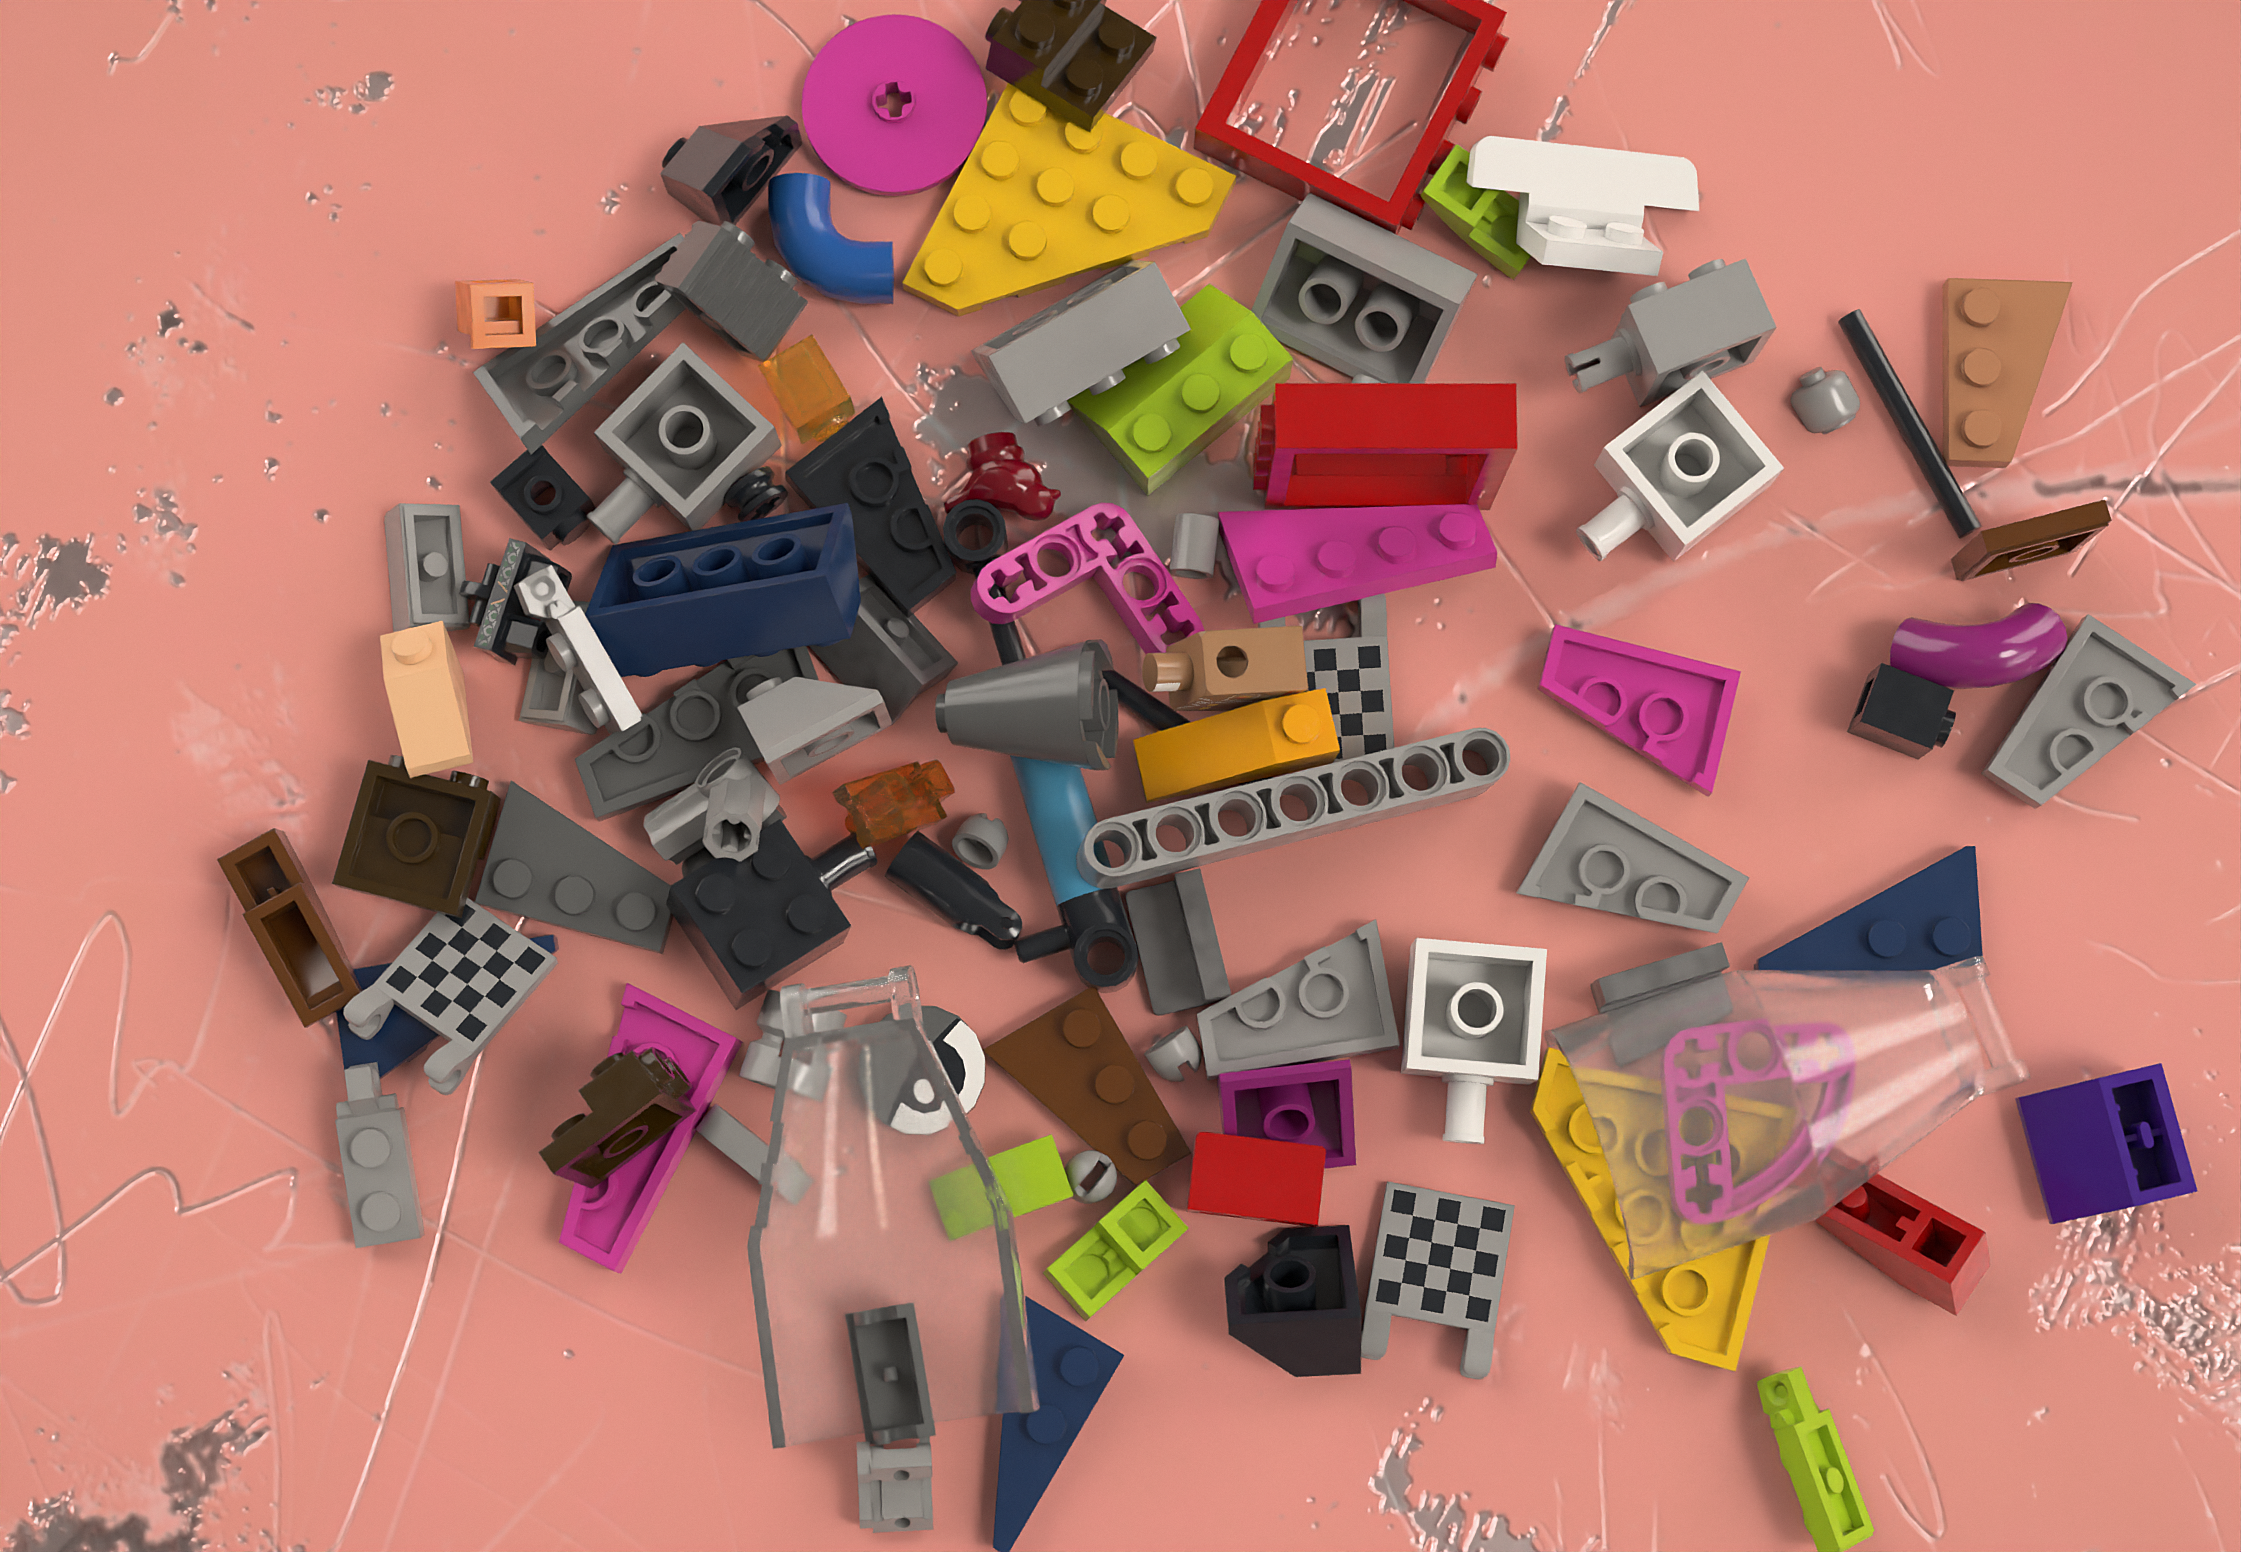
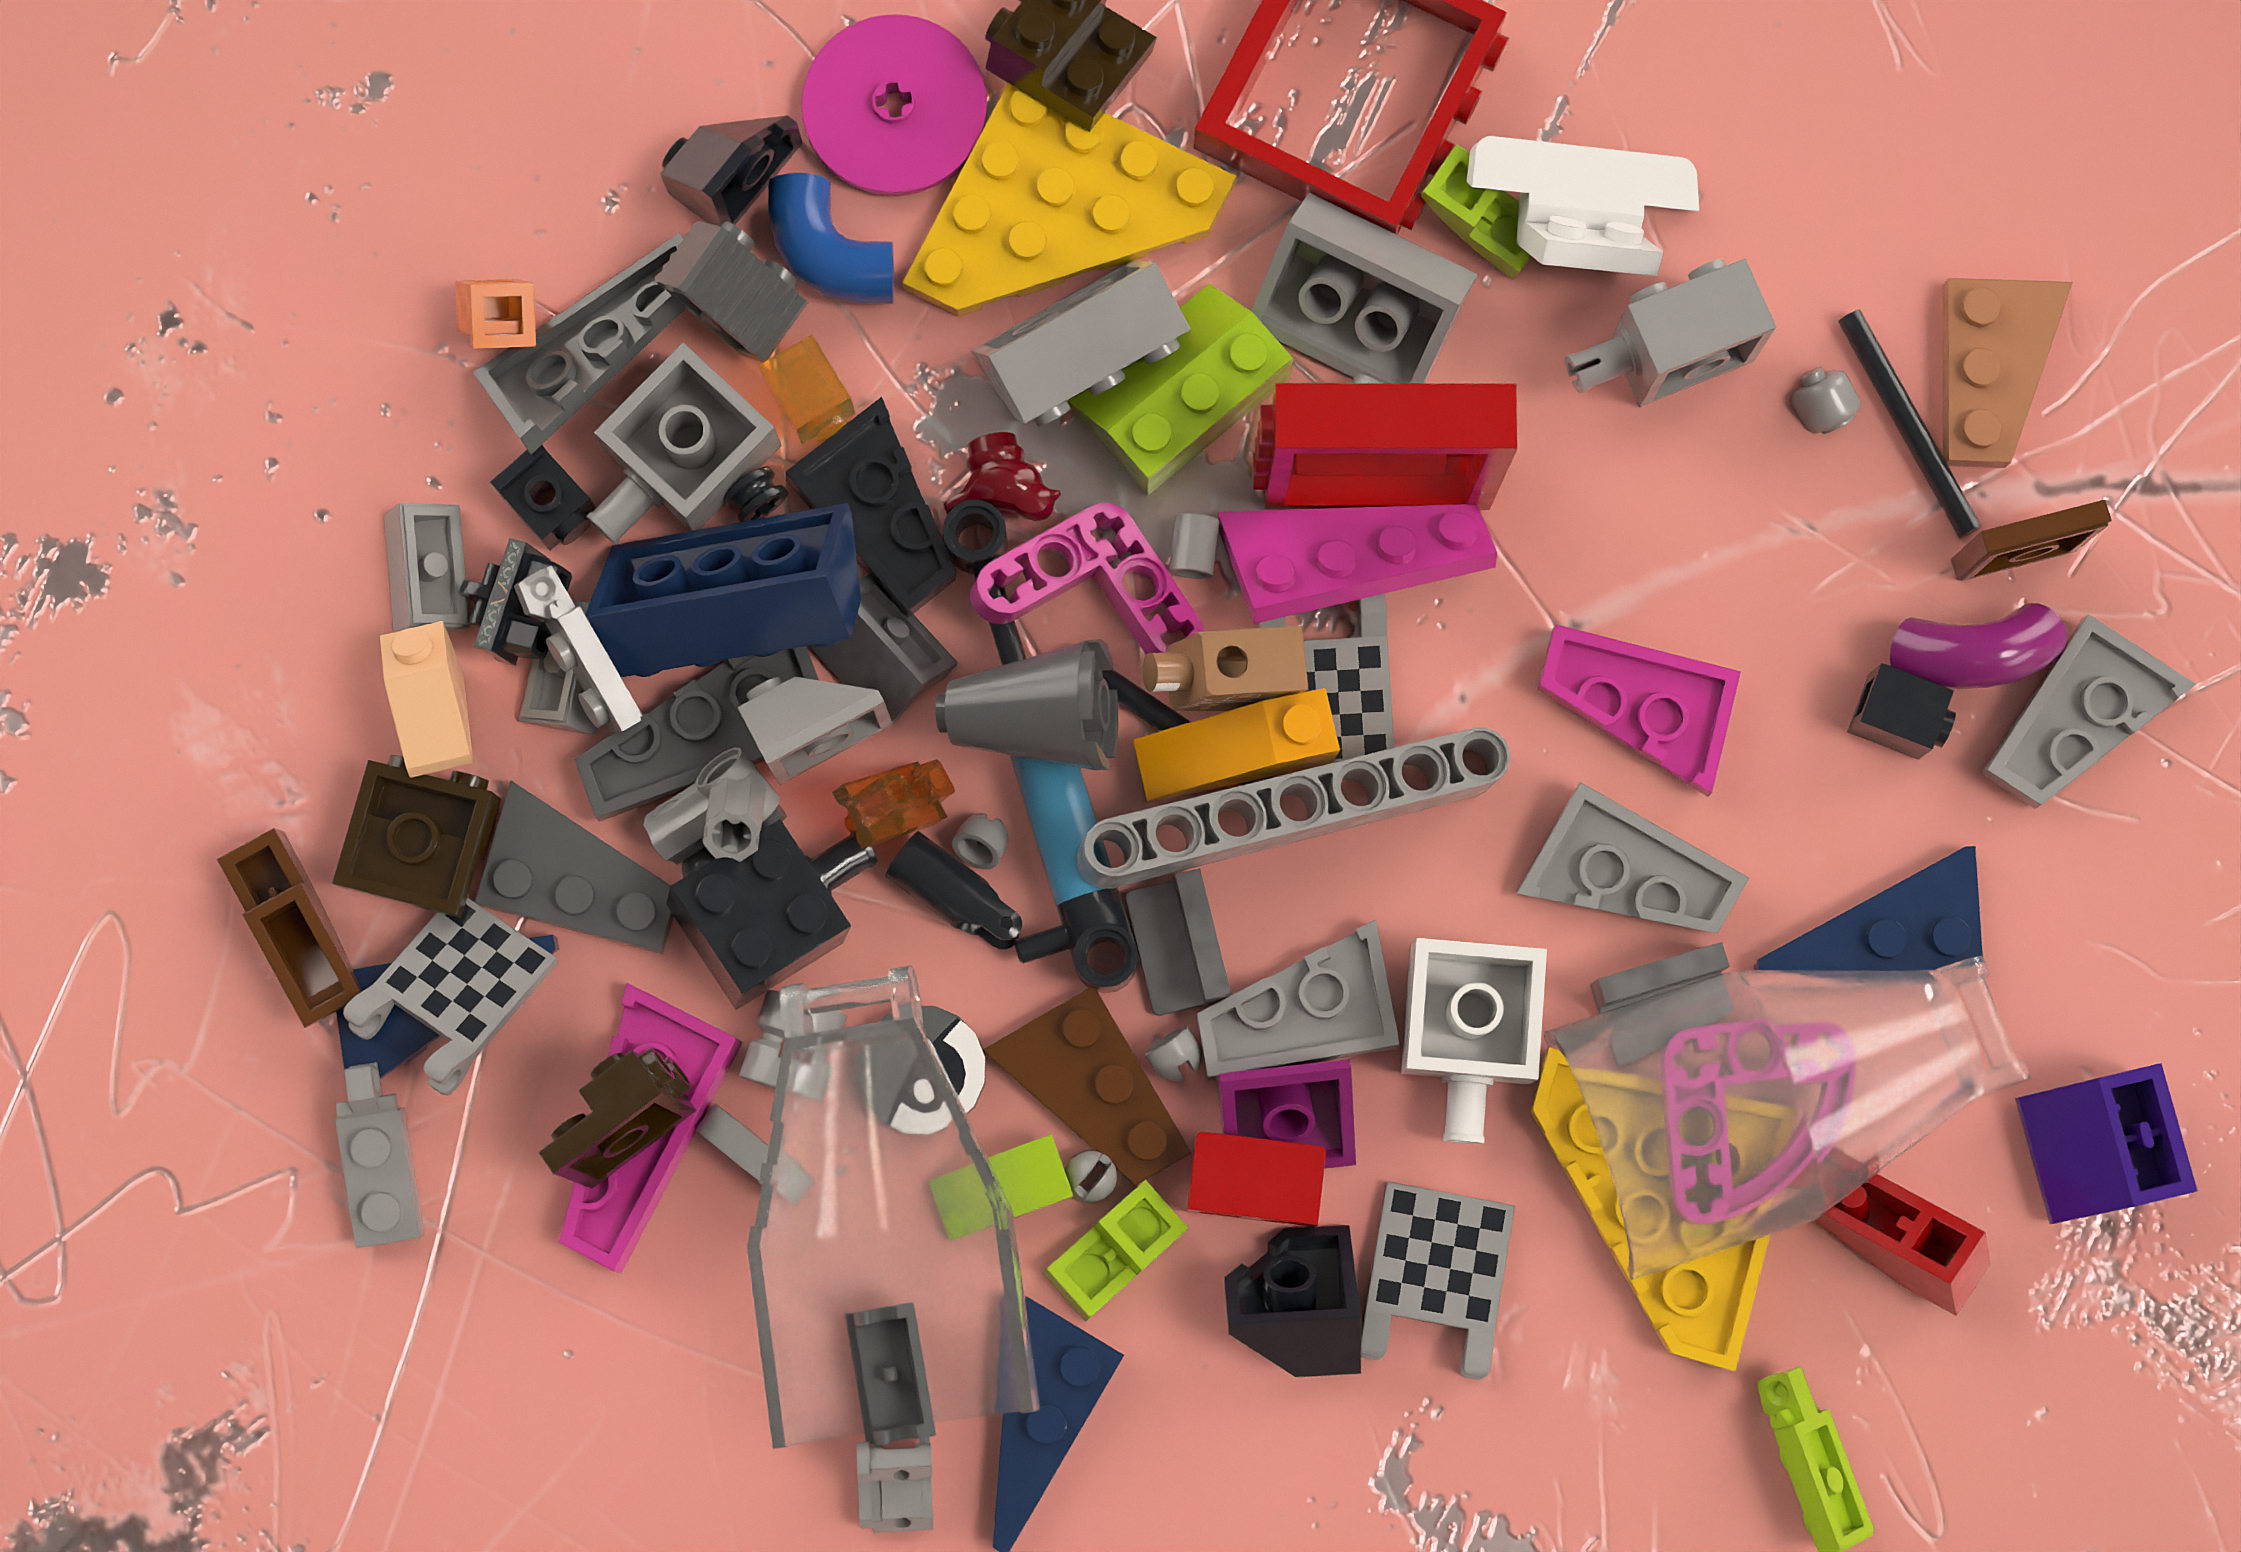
(1679, 472): white brick -> none

